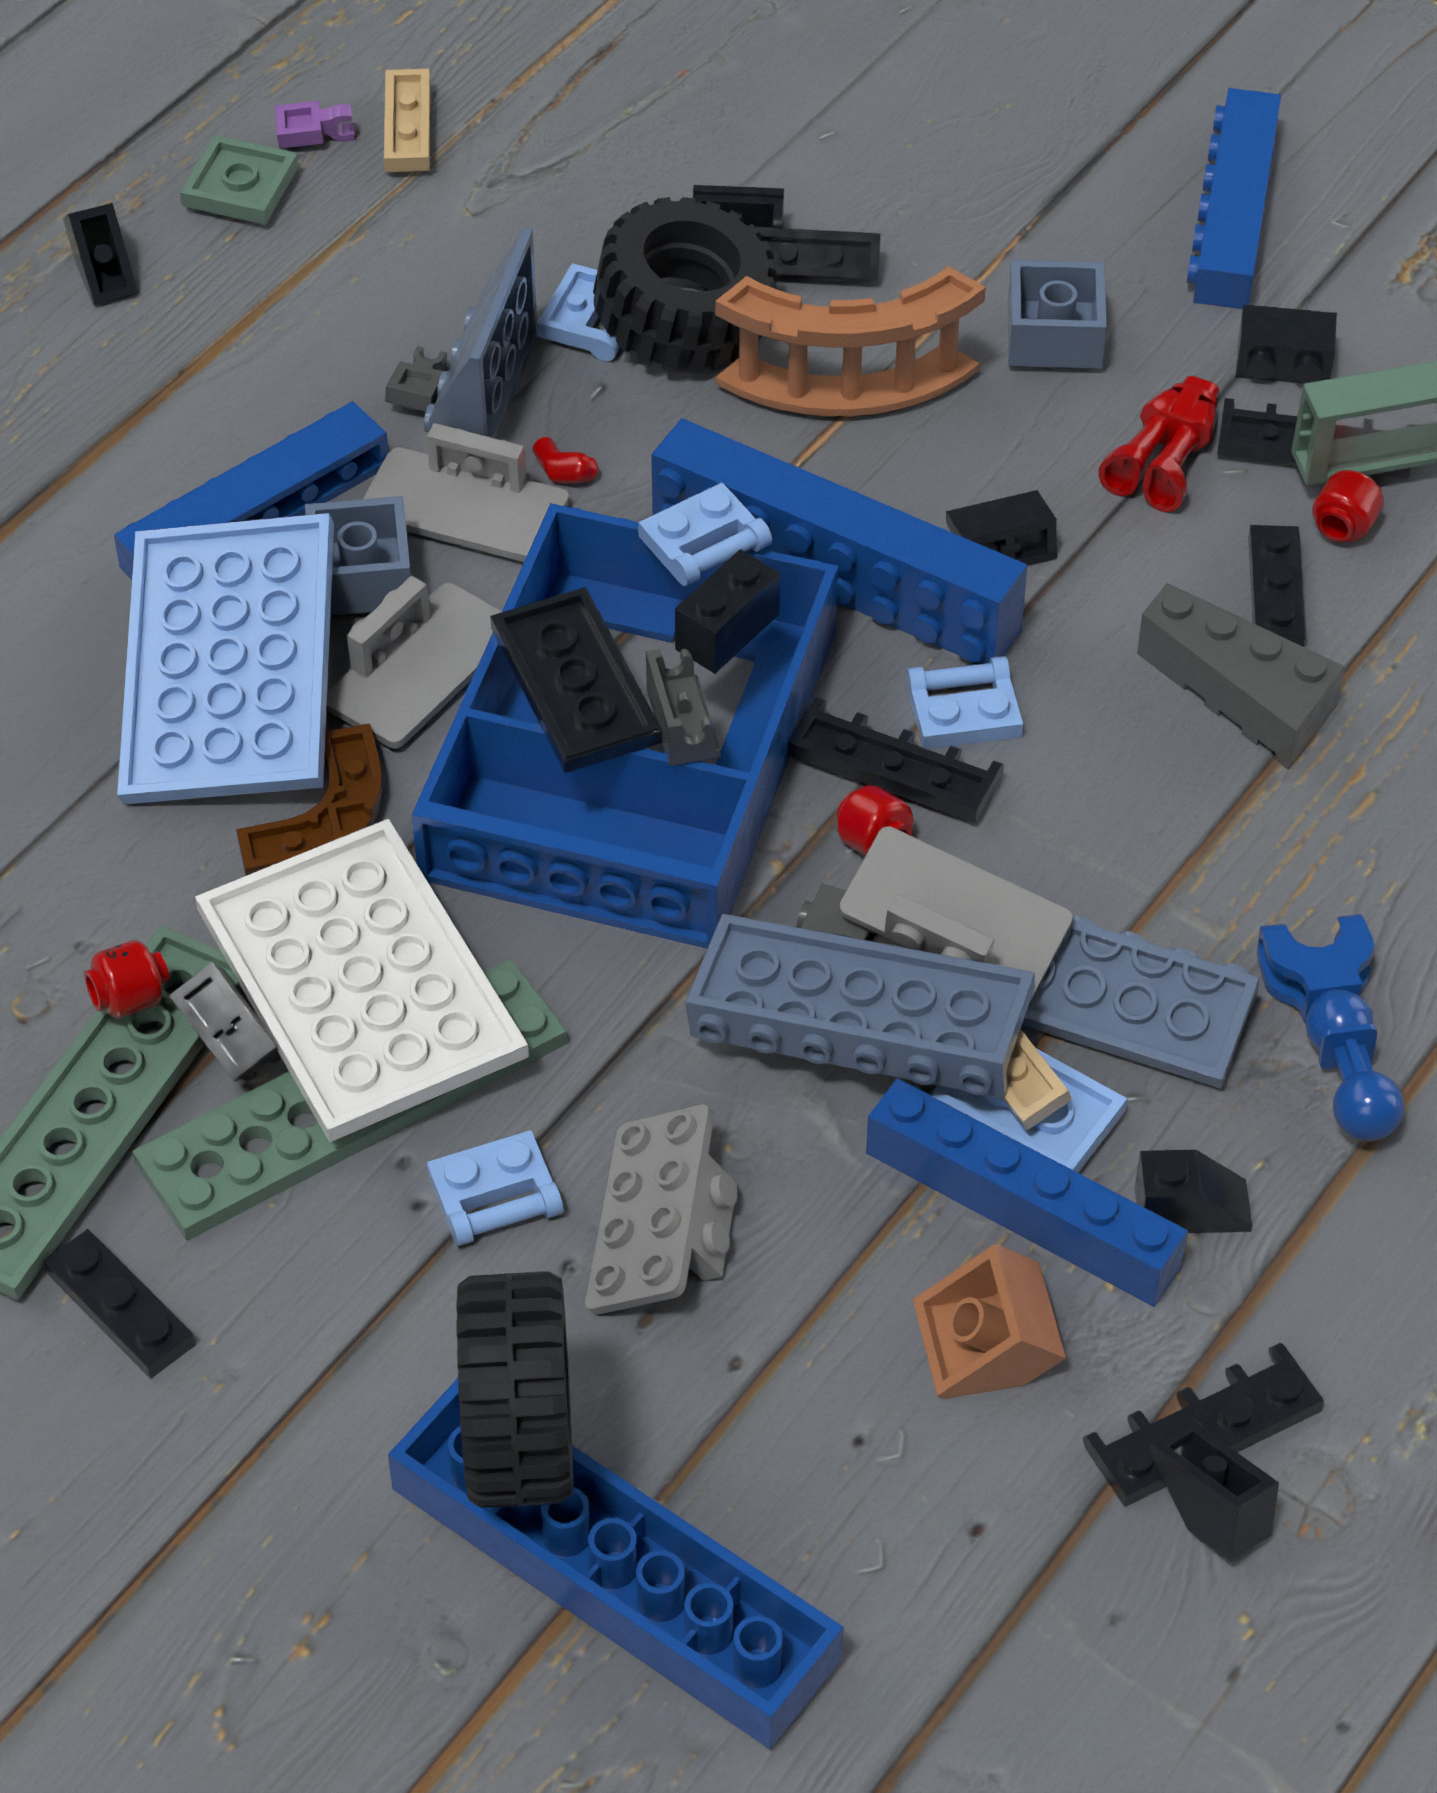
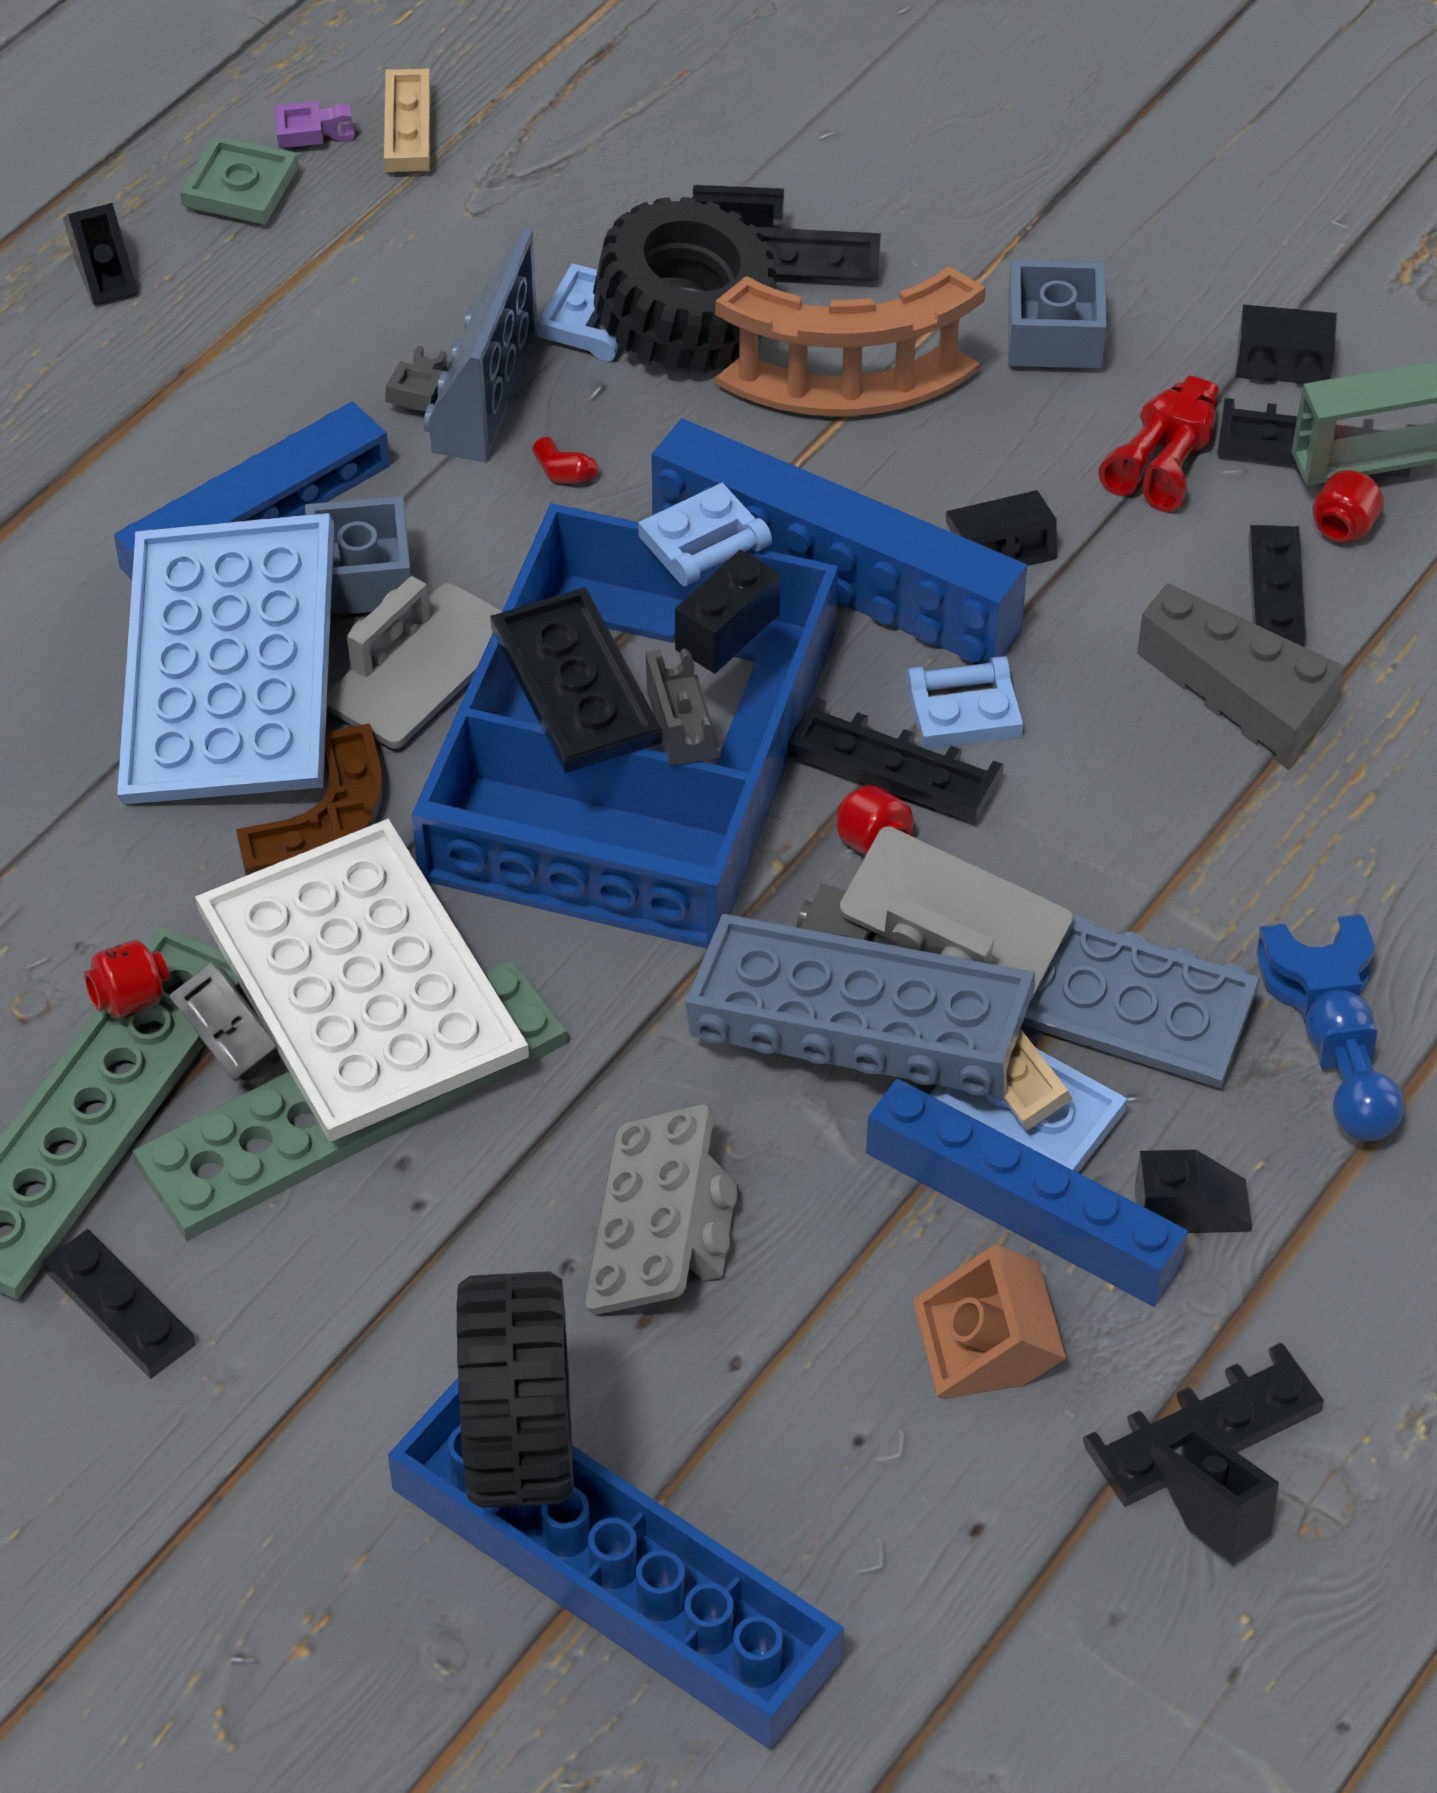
(468, 492): light grey bracket -> none
(491, 1175): light blue plate -> none
(1235, 200): blue brick -> none

